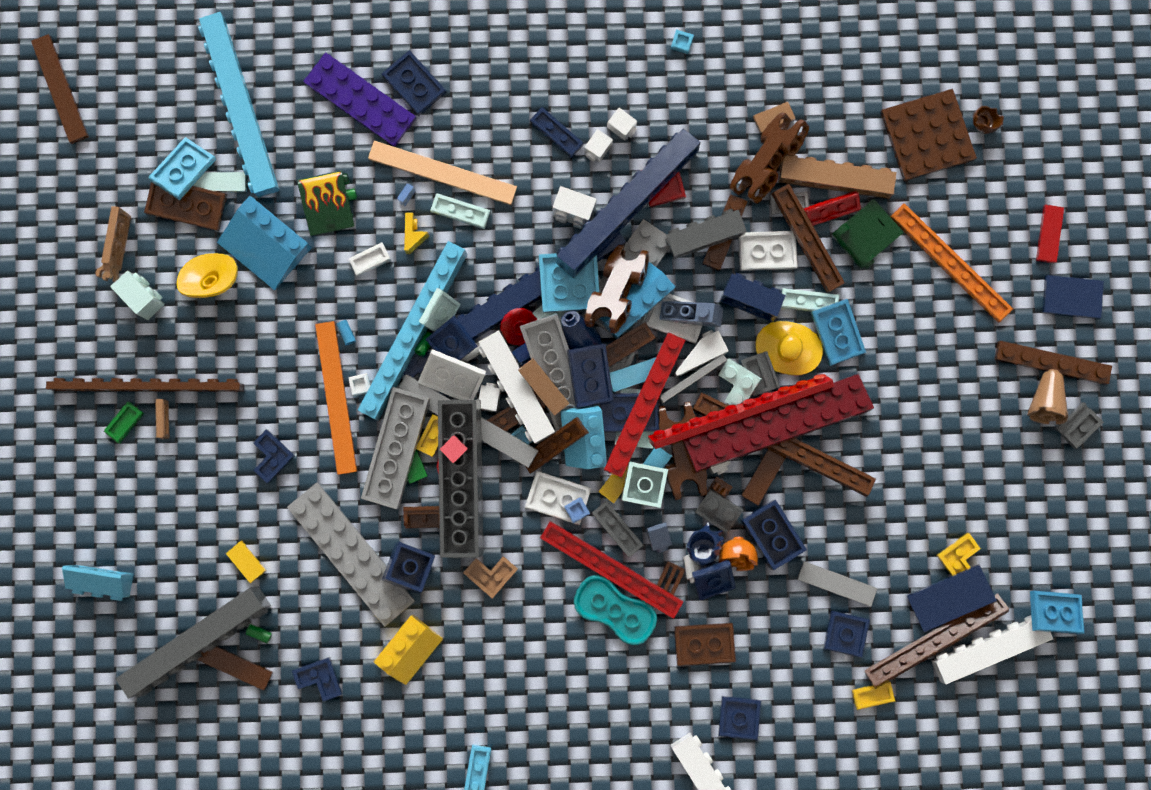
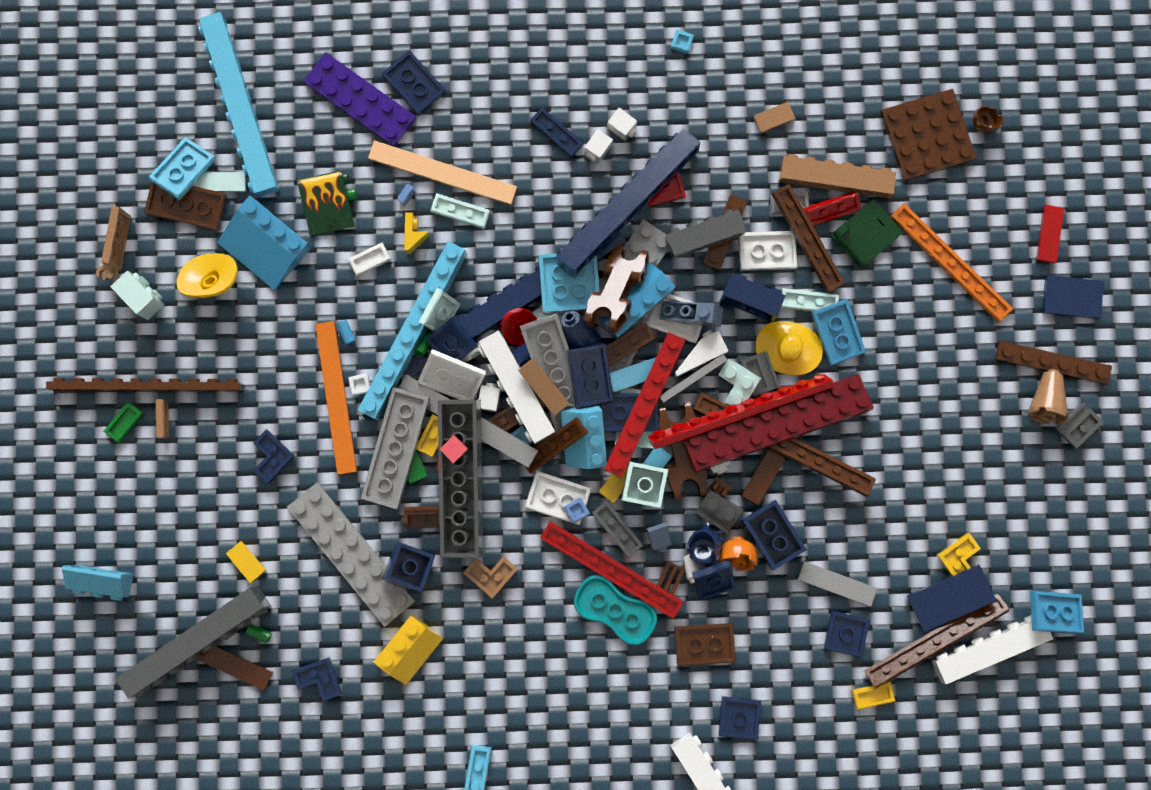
(60, 89): reddish brown tile -> none
(573, 207): white brick -> none
(777, 144): reddish brown piece -> none

